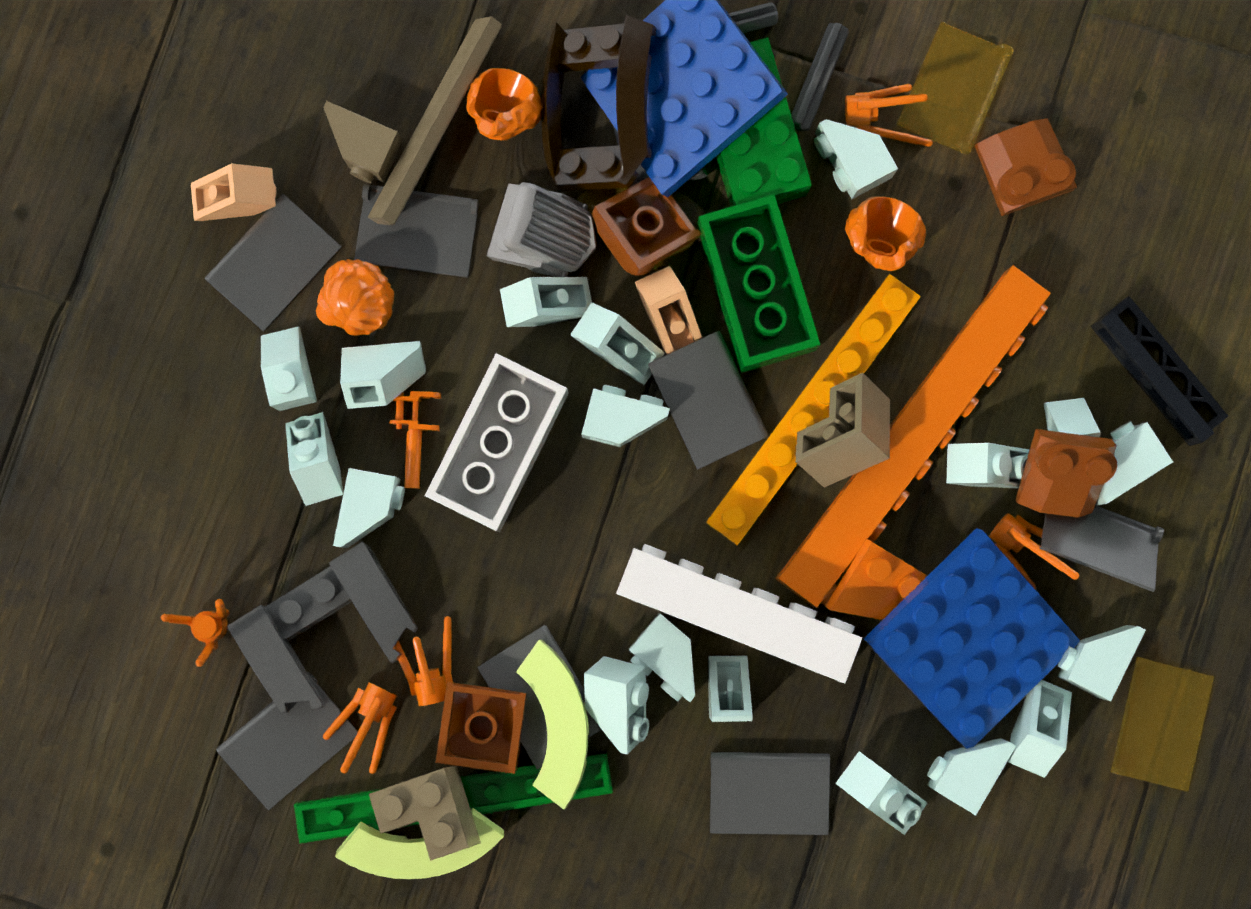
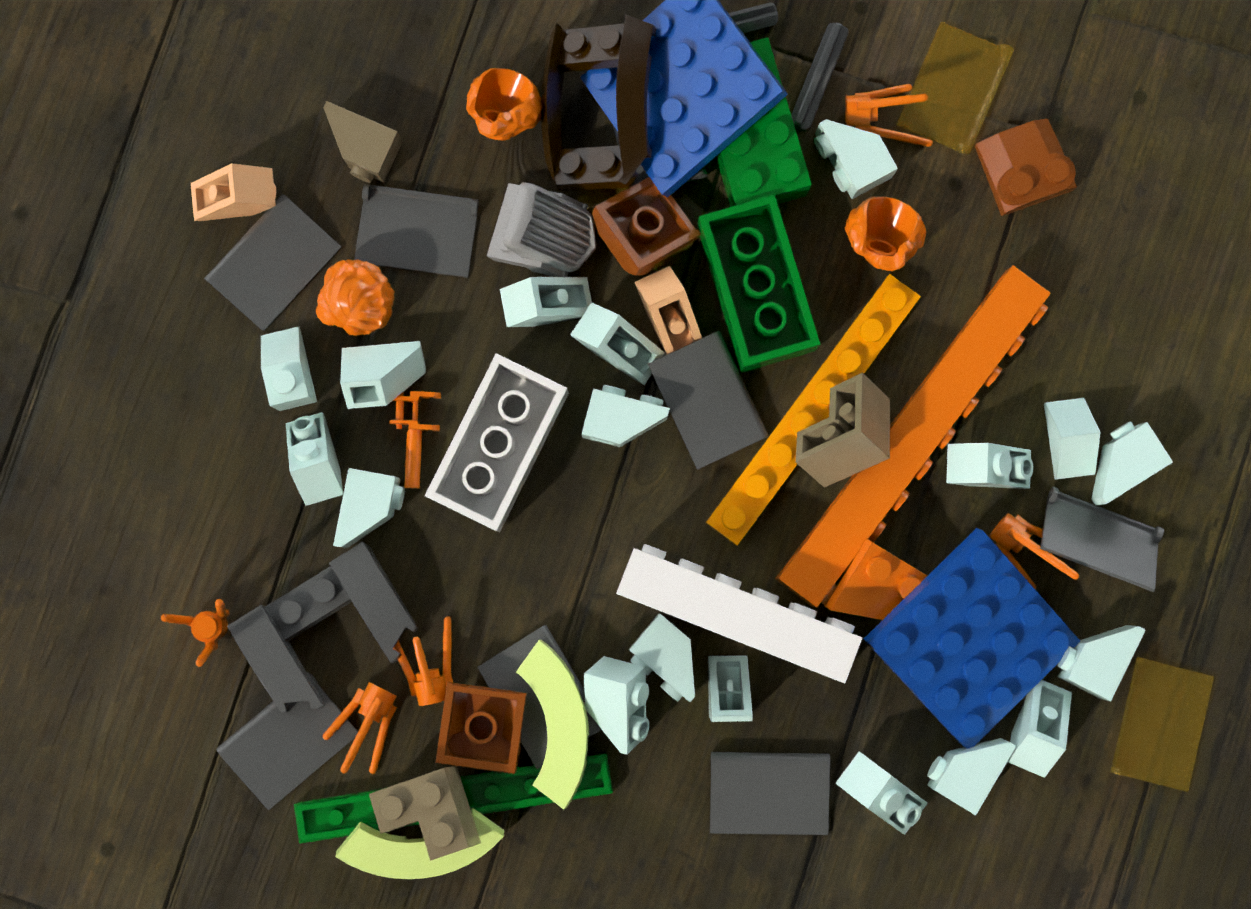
(435, 121): dark tan tile -> none
(1066, 473): dark orange slope -> none
(1153, 377): black fence -> none

